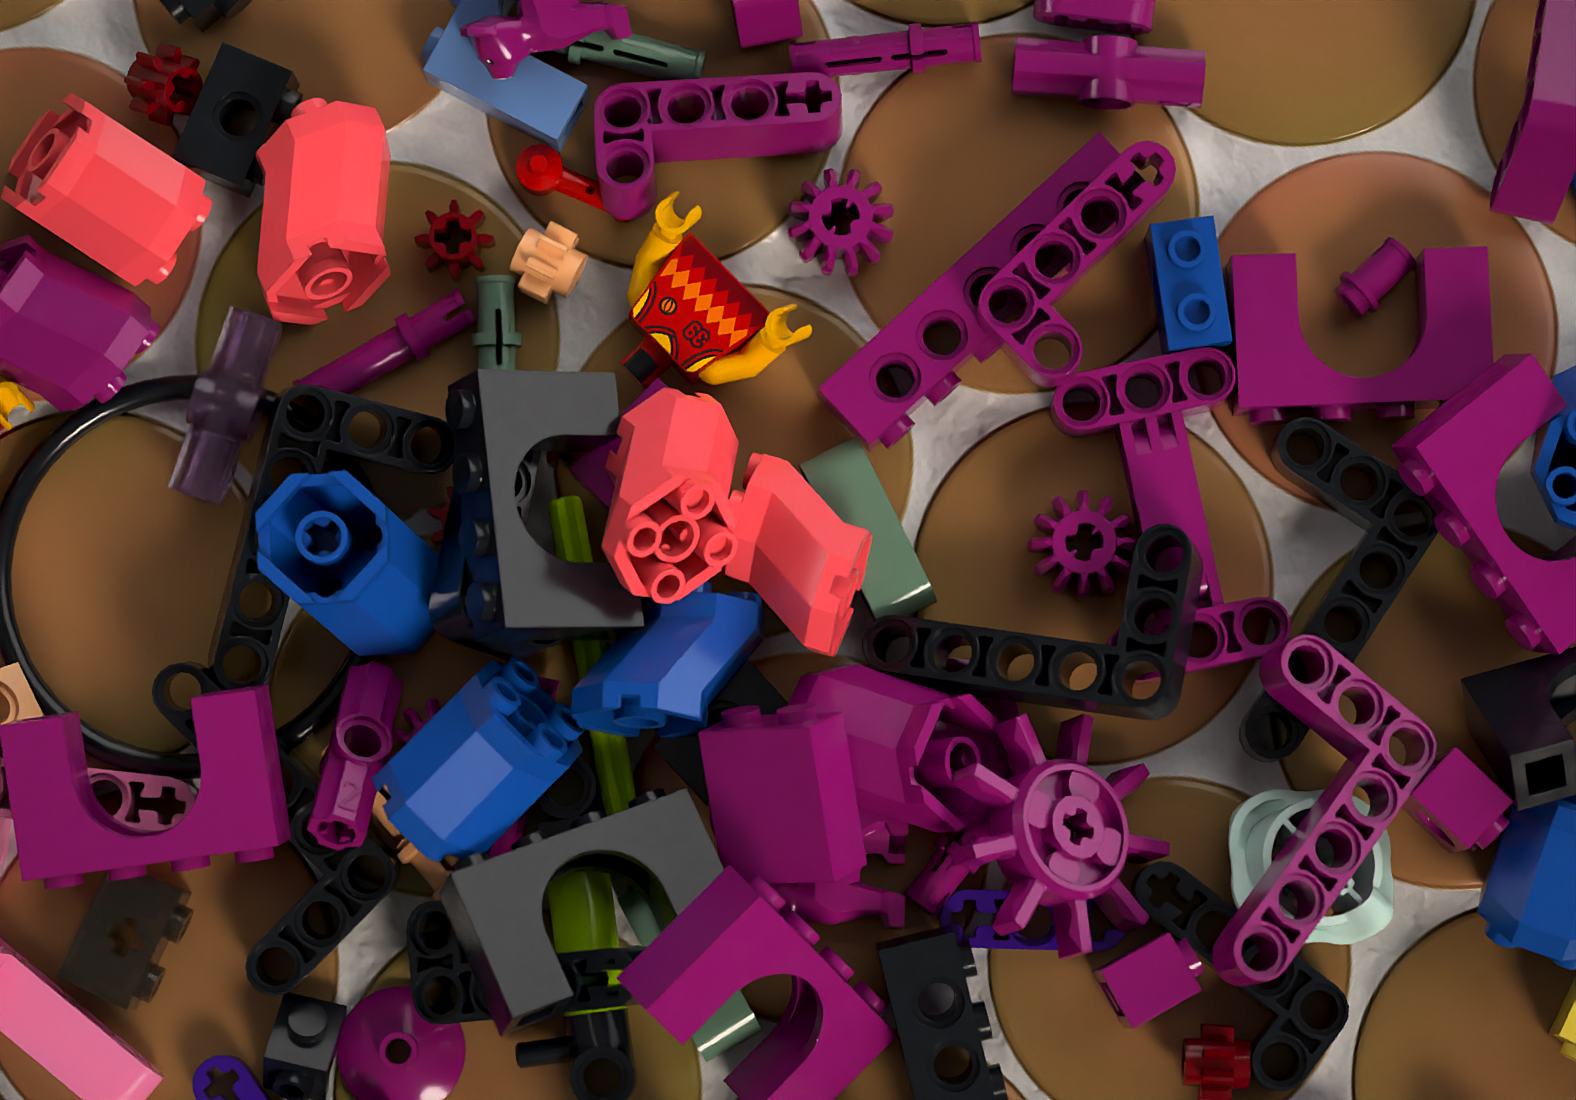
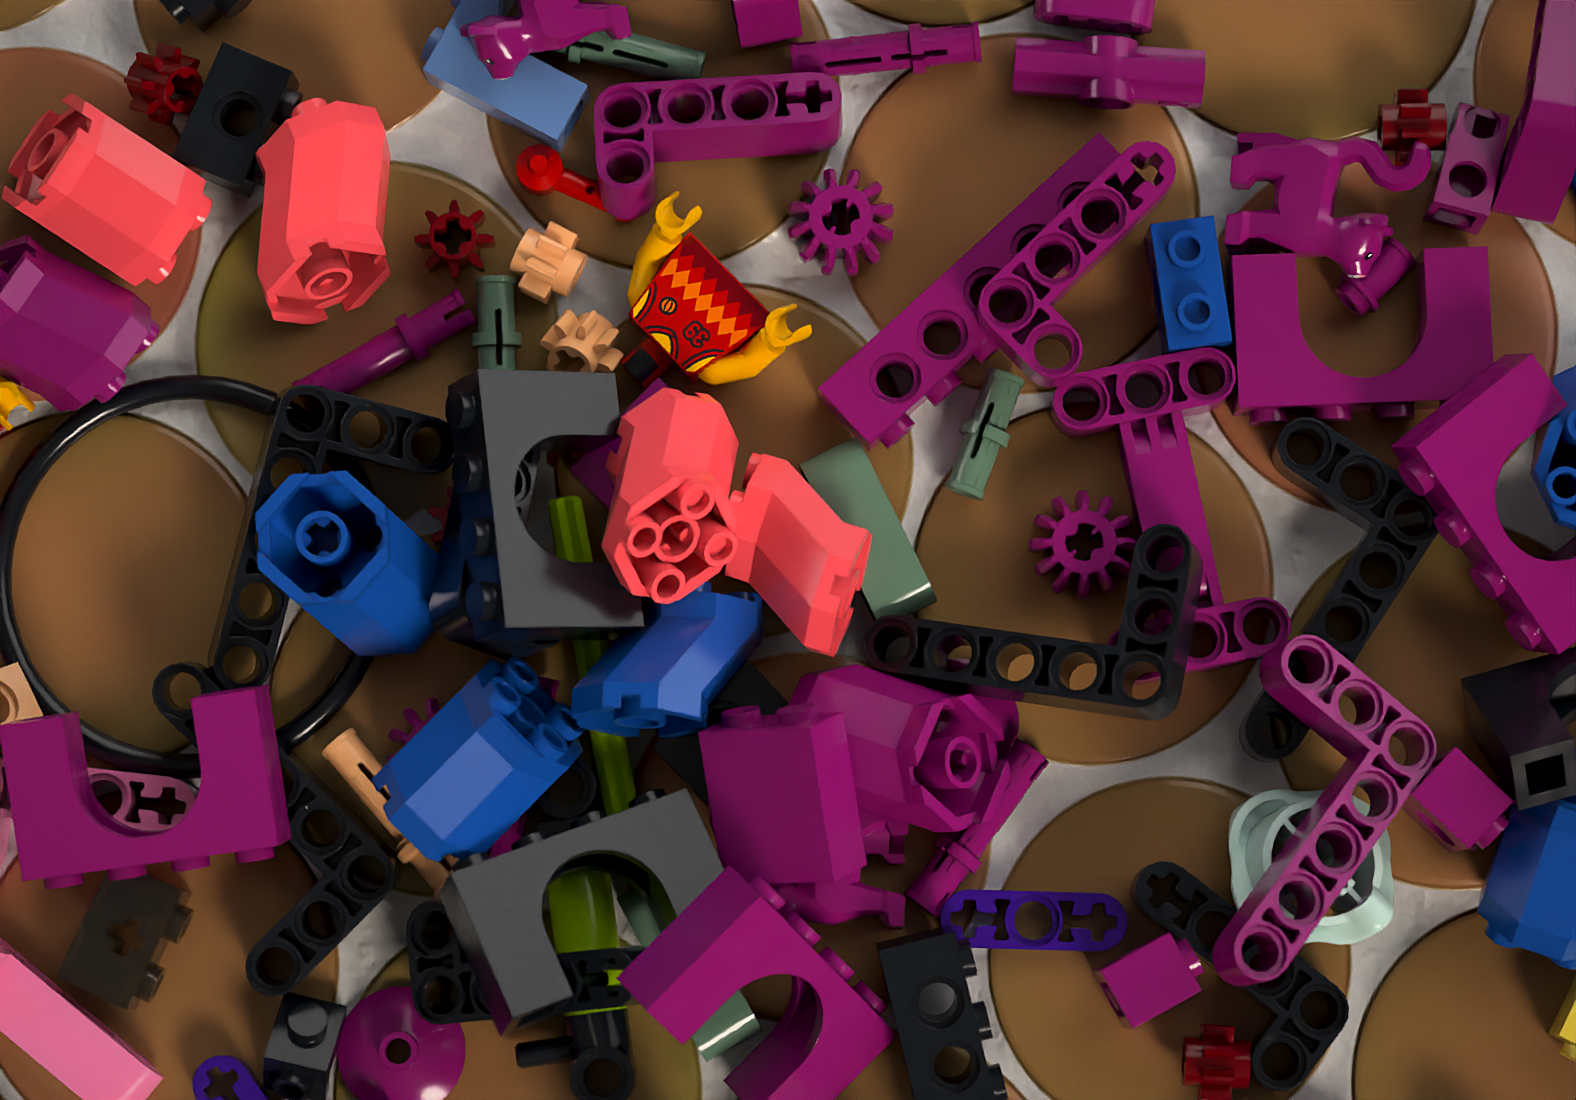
(226, 406): clear purple piece -> none
(354, 756): magenta piece -> none
(582, 344): none -> light nougat gear
(984, 433): none -> sand green pin
(1058, 833): magenta gear -> none
(1305, 197): none -> magenta animal
(1411, 121): none -> dark red gear
(1468, 169): none -> magenta leg

